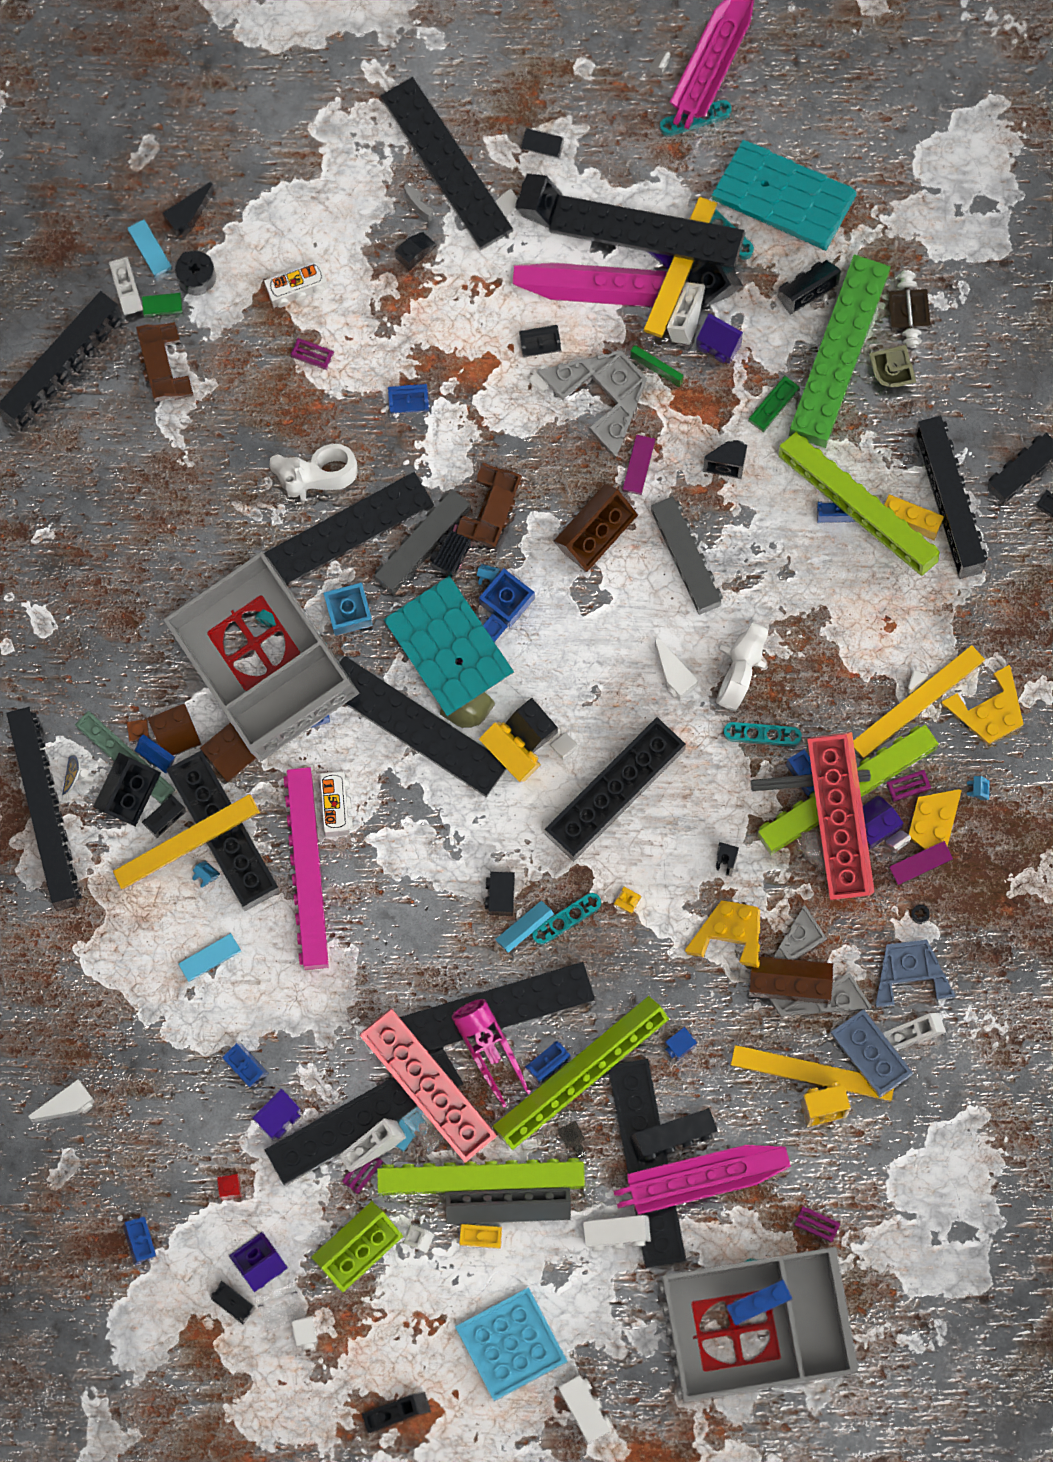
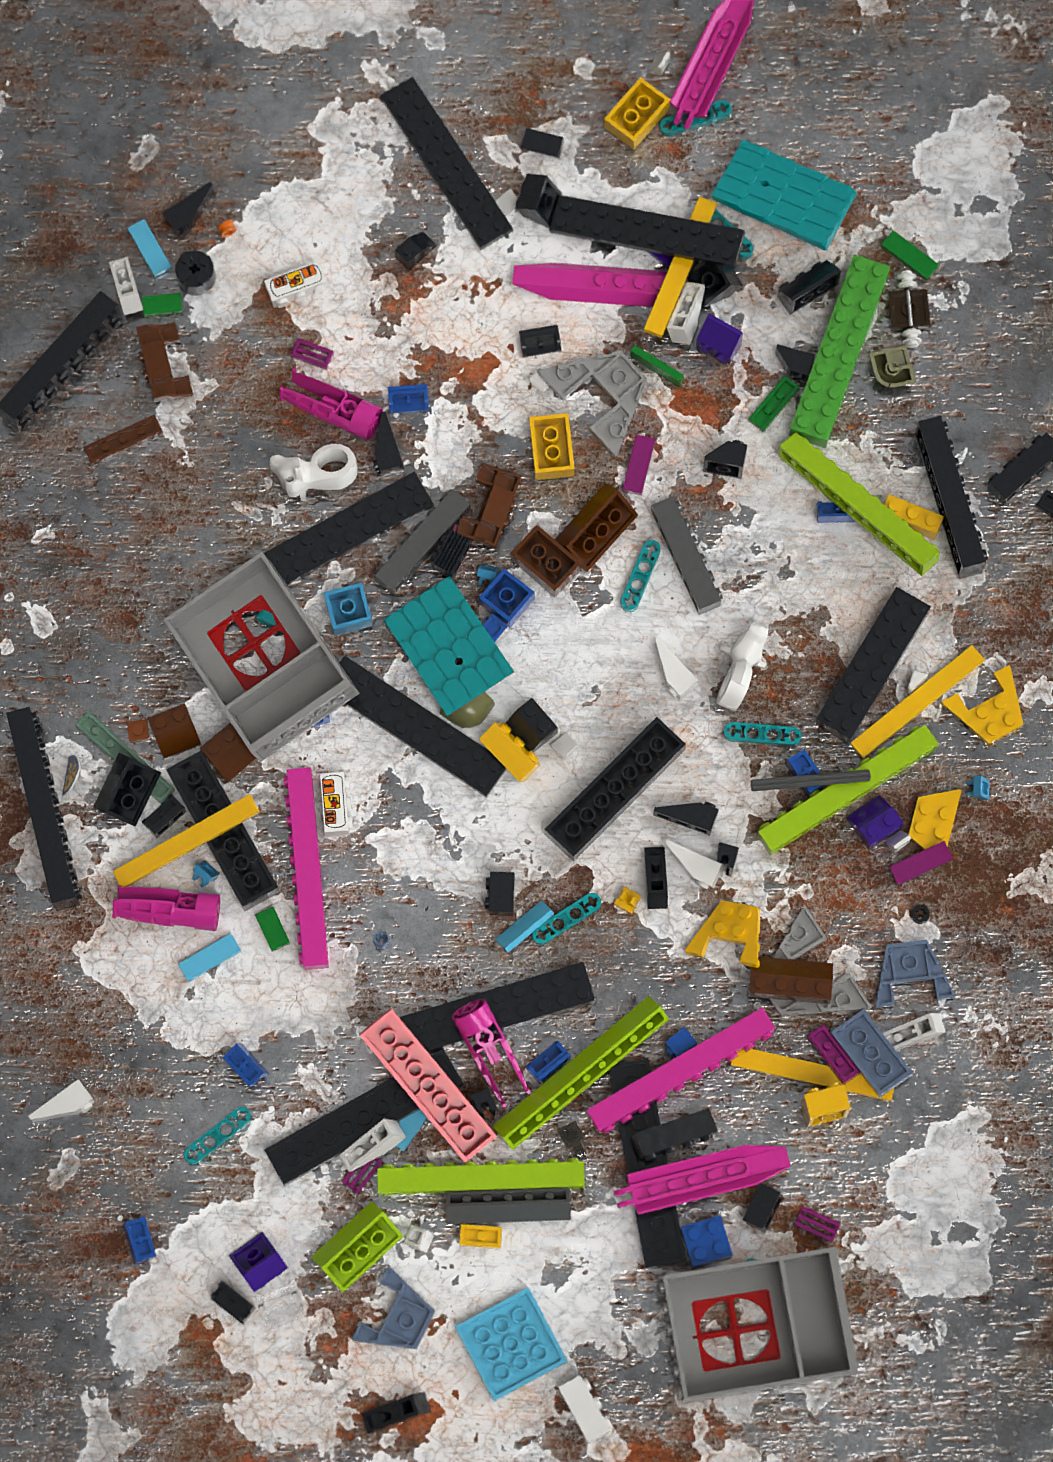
(123, 440): none -> reddish brown tile
(154, 753): blue tile -> none
(167, 907): none -> dark pink piece
(219, 1138): none -> teal beam
(227, 228): none -> orange bush
(229, 1187): red brick -> none
(272, 929): none -> green tile
(277, 1115): dark purple slope -> none
(305, 1333): white brick -> none
(336, 406): none -> dark pink piece
(376, 940): none -> sand blue hinge
(386, 451): none -> black slope
(405, 1321): none -> sand blue wing
(415, 200): light grey slope -> none
(423, 1130): clear slope -> none
(484, 1100): none -> black hinge
(545, 560): none -> reddish brown brick
(551, 446): none -> yellow brick
(617, 1232): white brick -> none
(637, 113): none -> yellow brick
(641, 576): none -> teal beam
(656, 878): none -> black slope
(680, 1070): none -> dark pink brick
(692, 815): none -> black slope
(700, 867): none -> white slope
(706, 1242): none -> blue brick
(759, 1302): blue plate -> none
(763, 1208): none -> black hinge
(795, 362): none -> black slope
(812, 850): clear slope -> none
(833, 1054): none -> magenta tile
(841, 815): coral brick -> none
(872, 665): none -> black brick
(890, 784): magenta tile -> none
(909, 255): none -> green tile

